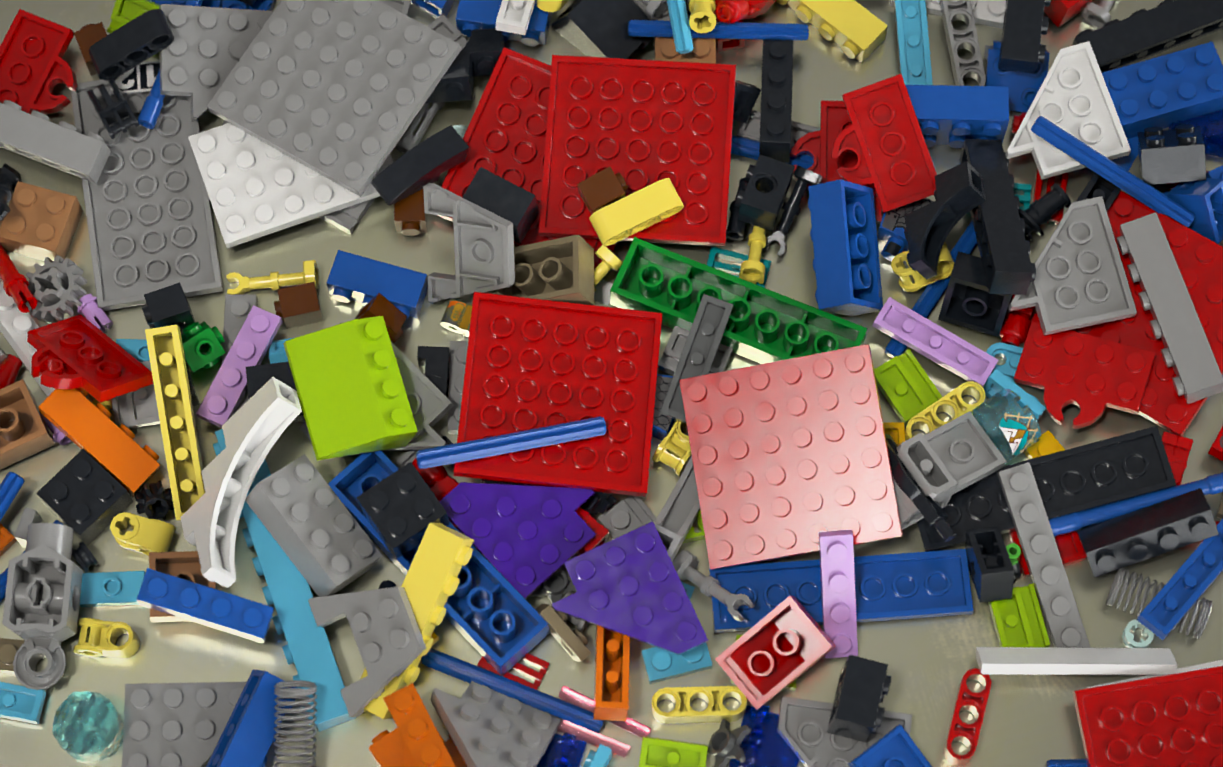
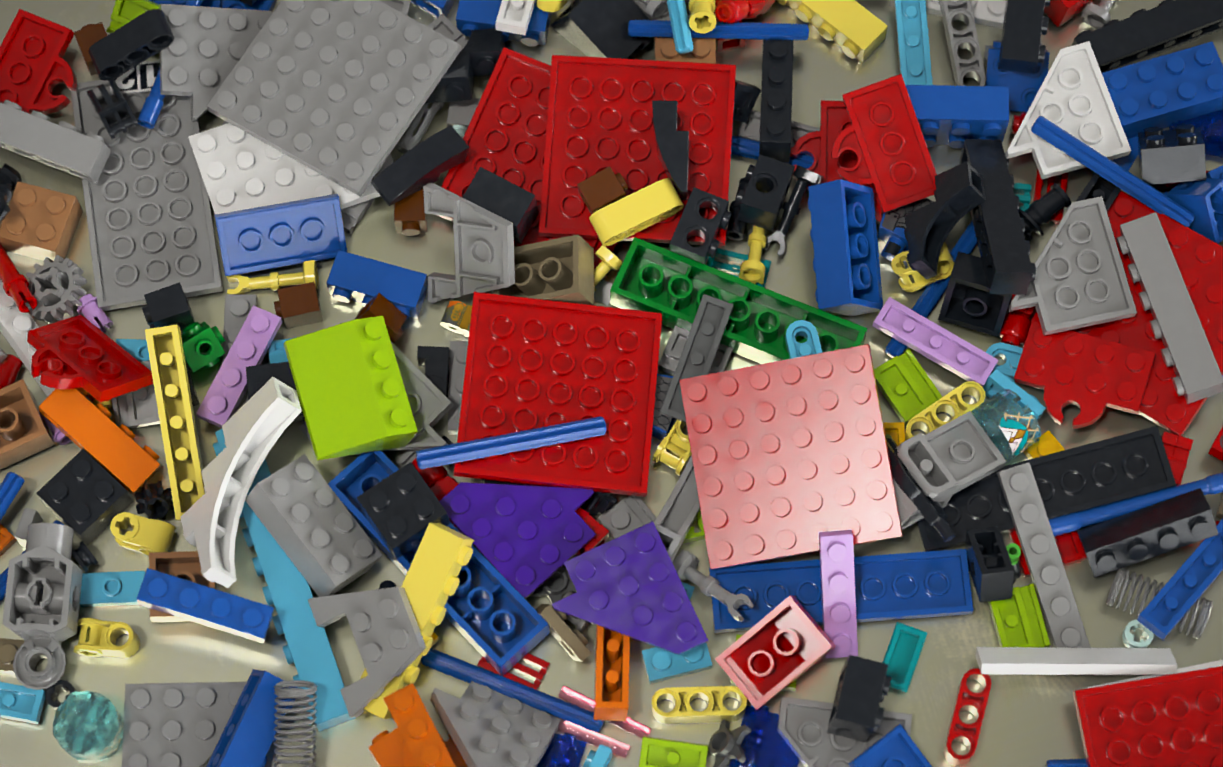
(52, 692): none -> black bush
(280, 234): none -> tile
(461, 112): none -> light grey tile
(671, 145): none -> black slope
(694, 225): none -> black brick
(805, 329): none -> medium azure plate
(903, 655): none -> teal tile

